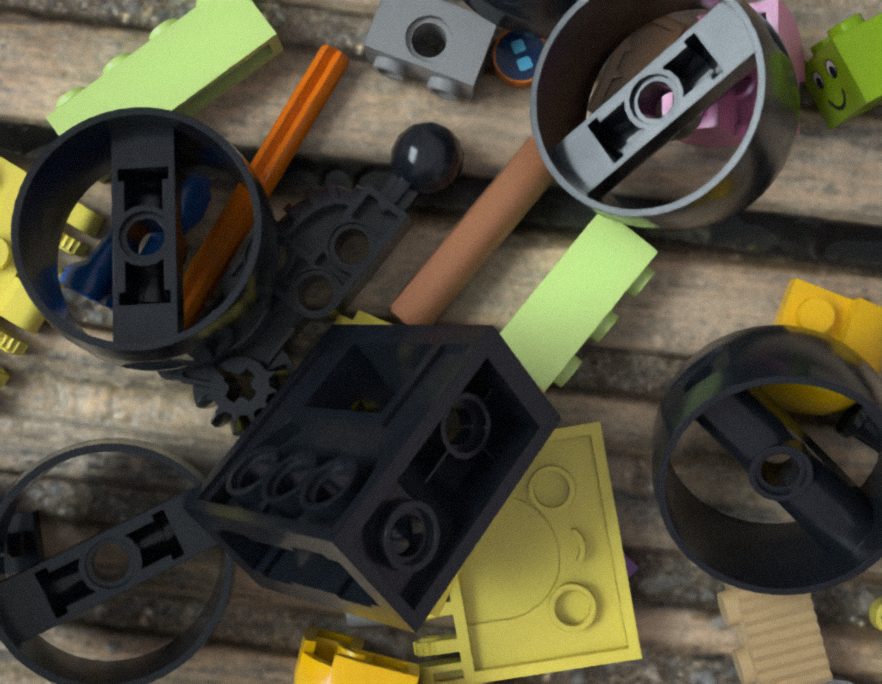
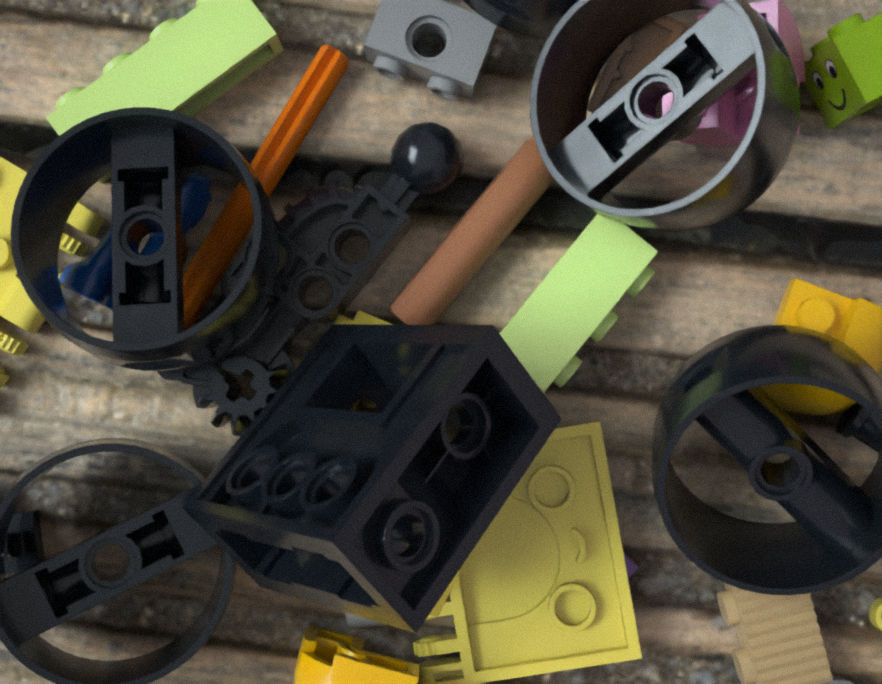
(516, 58): dark blue tile -> none

